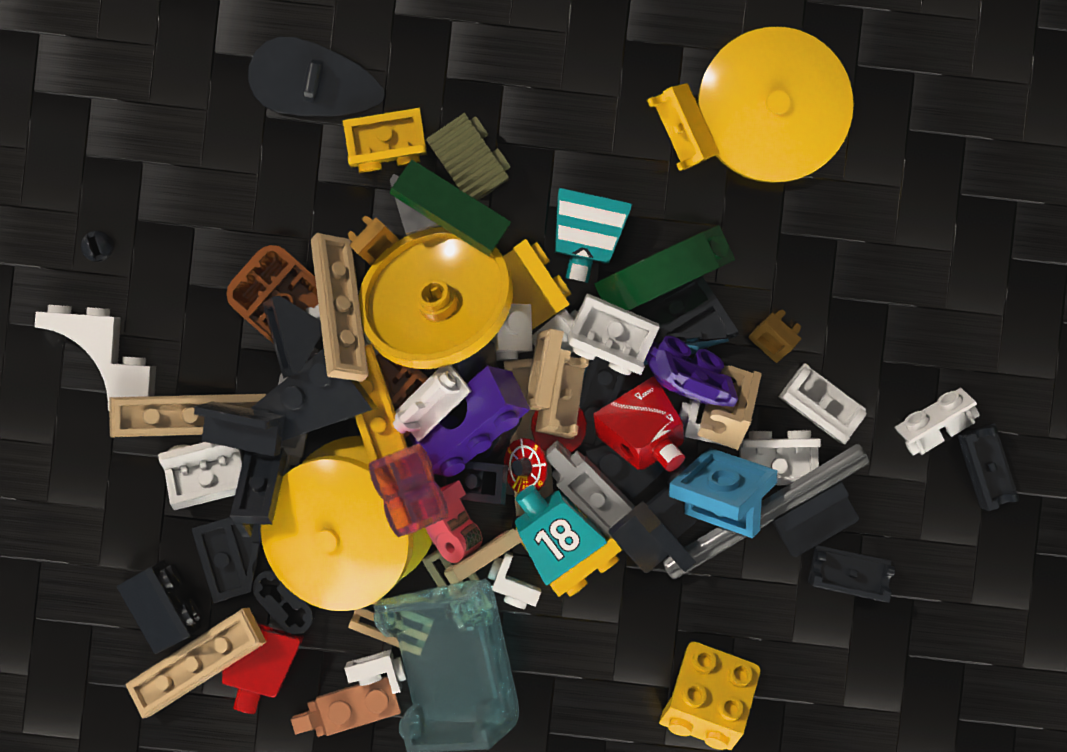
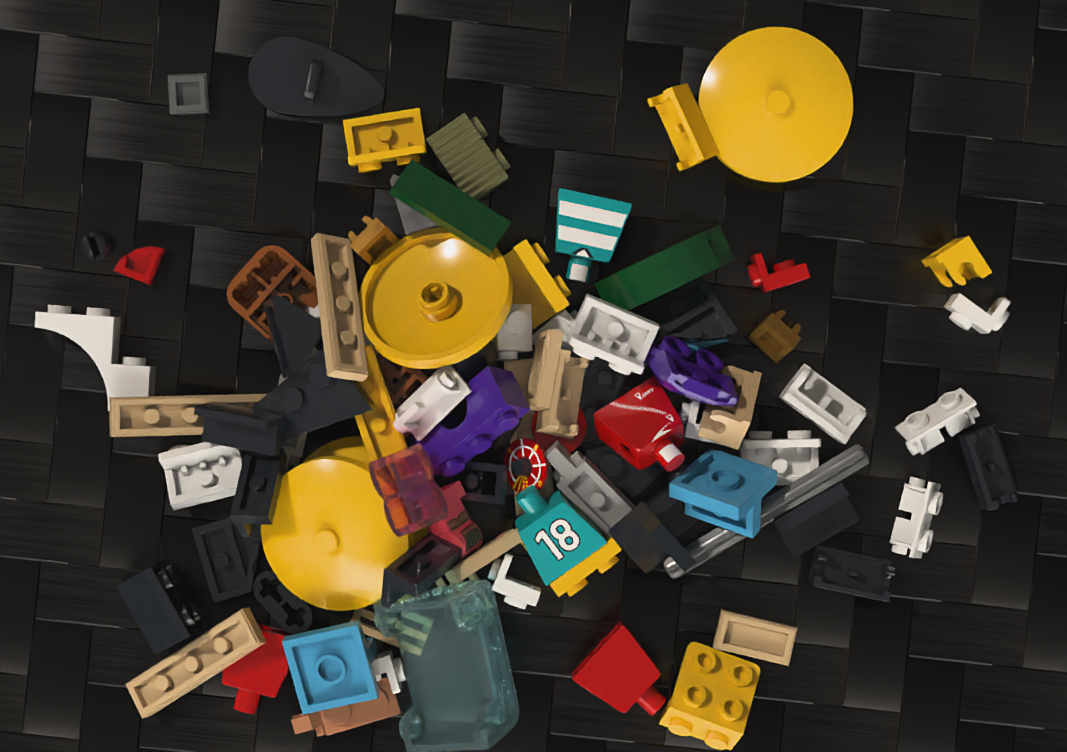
(141, 264): none -> red tile
(189, 94): none -> dark grey tile
(332, 666): none -> dark azure bracket
(418, 568): none -> black panel
(621, 672): none -> red torso
(754, 637): none -> tan tile
(784, 273): none -> red bracket
(915, 532): none -> white hinge
(960, 260): none -> yellow hinge
(969, 315): none -> white bracket

